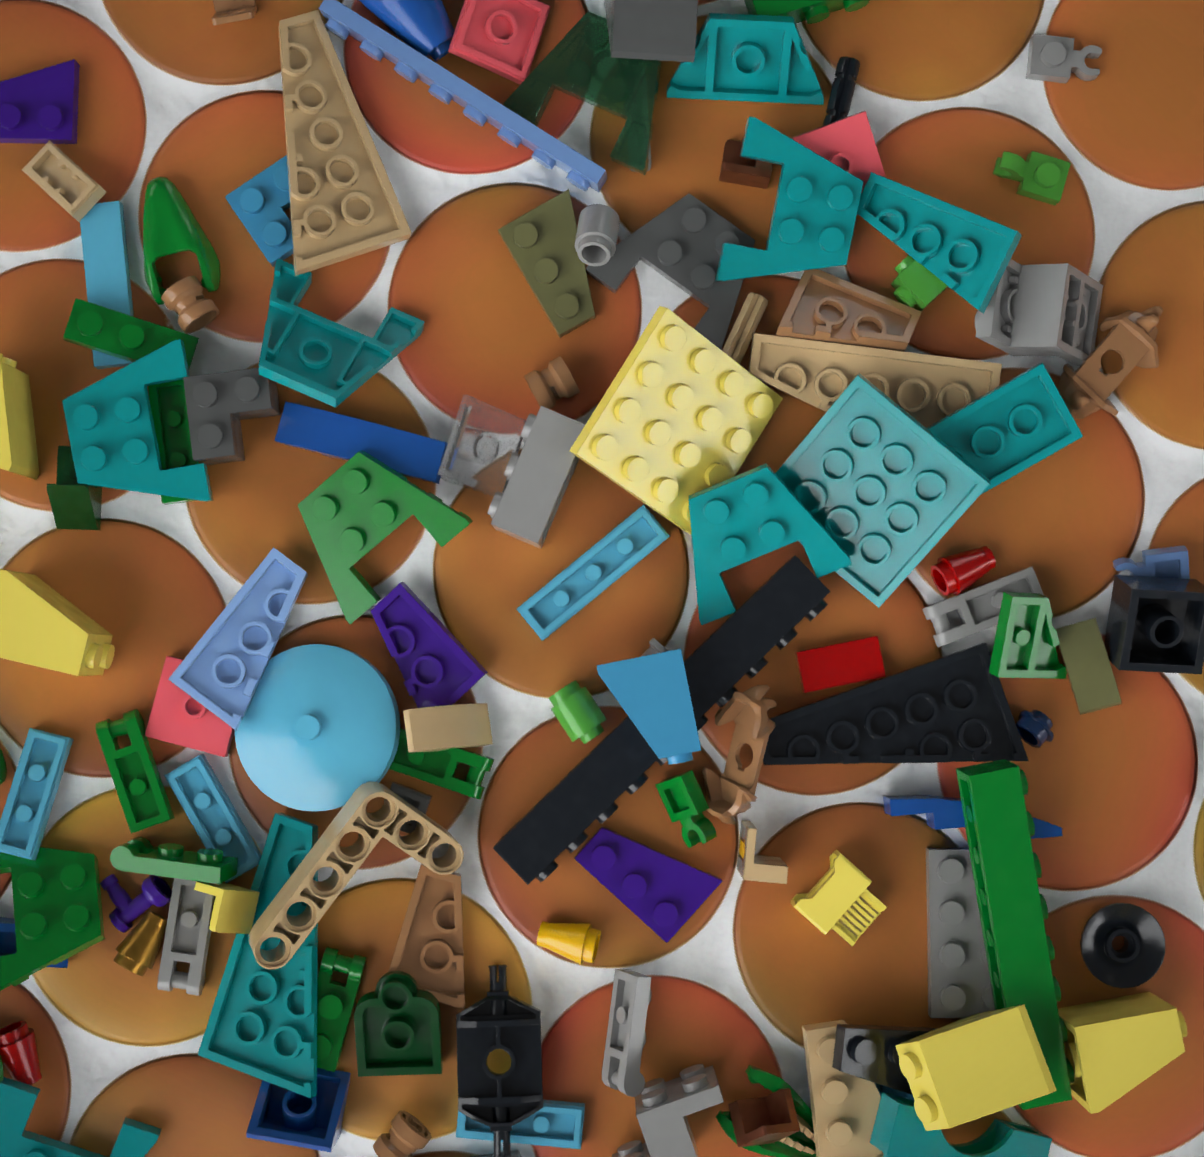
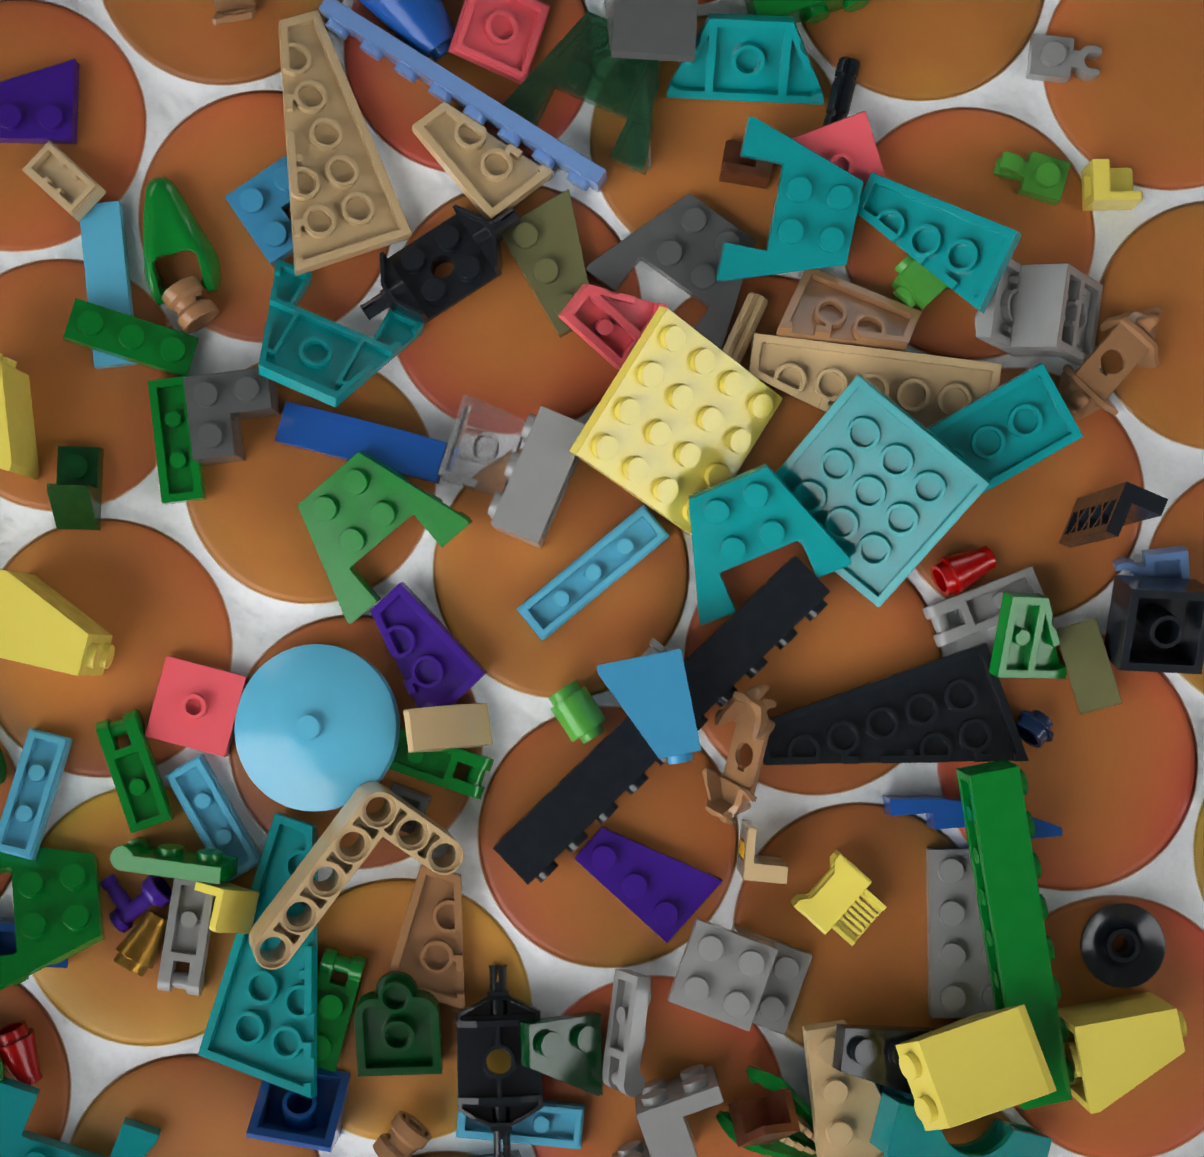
(116, 434): teal wing -> none
(238, 645): light blue wing -> none
(462, 240): none -> black plate
(482, 166): none -> tan wing
(552, 383): medium nougat wheel -> none
(565, 1049): none -> dark green wing
(571, 940): yellow cone -> none
(597, 234): light grey brick -> none
(608, 320): none -> coral wing
(686, 803): green plate -> none
(739, 977): none -> light grey bracket
(840, 664): red tile -> none
(1106, 511): none -> black fence
(1108, 187): none -> light yellow panel

